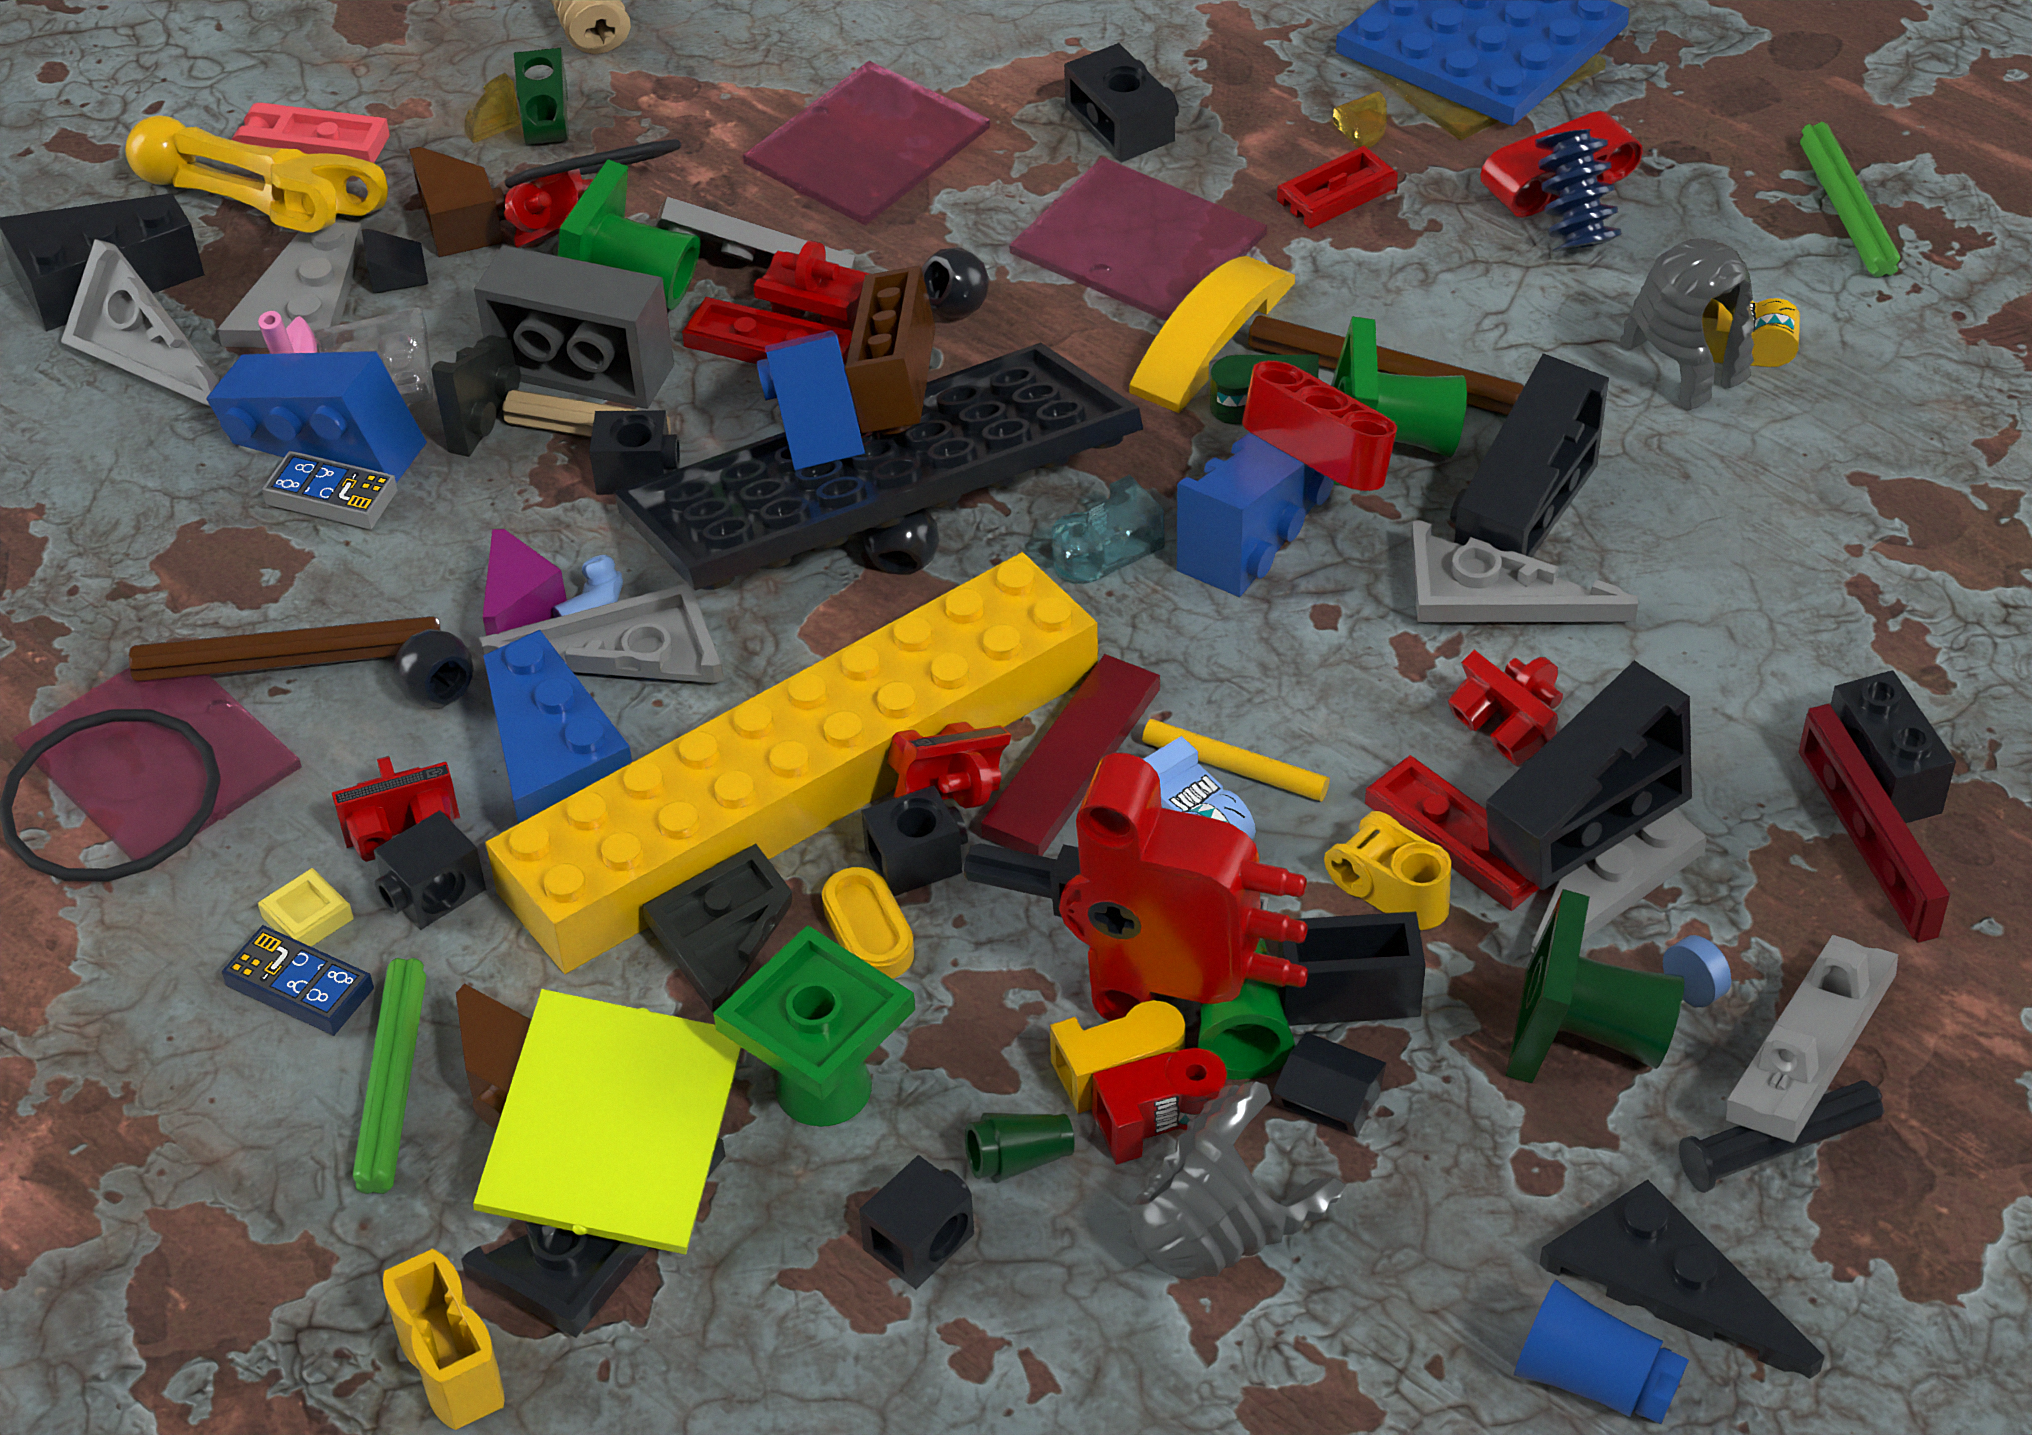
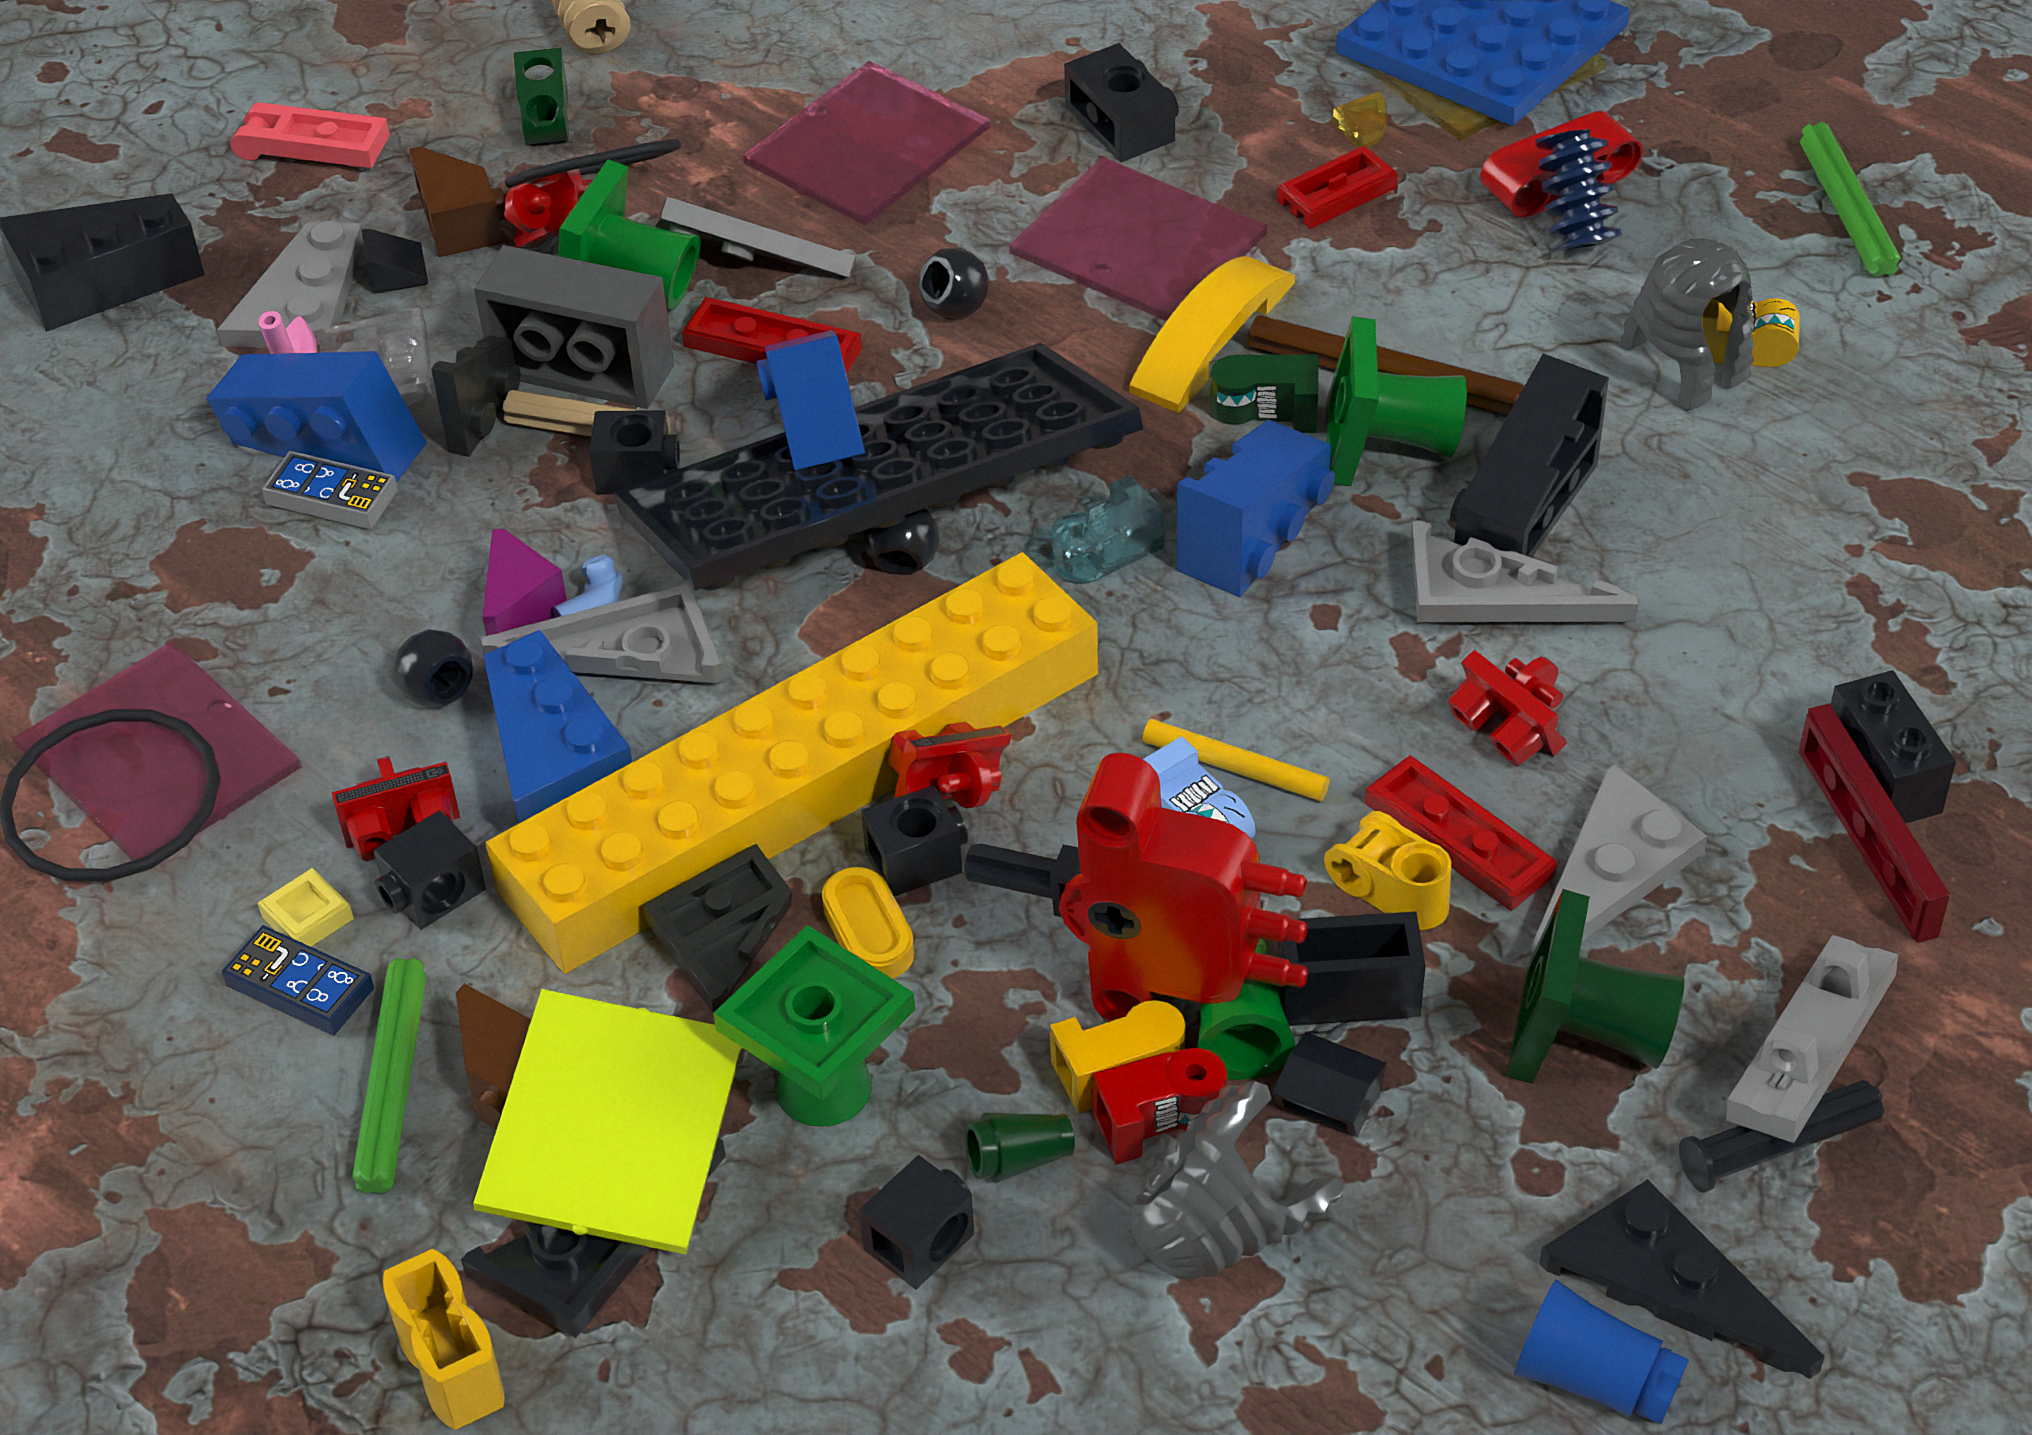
(128, 327): light grey wing -> none
(274, 649): reddish brown axle -> none
(298, 187): yellow piece -> none
(494, 111): clear yellow tile -> none
(811, 284): red hips -> none
(891, 350): reddish brown brick -> none
(1066, 758): dark red tile -> none
(1319, 425): red beam -> none
(1596, 779): black wedge -> none
(1703, 969): medium blue tile -> none

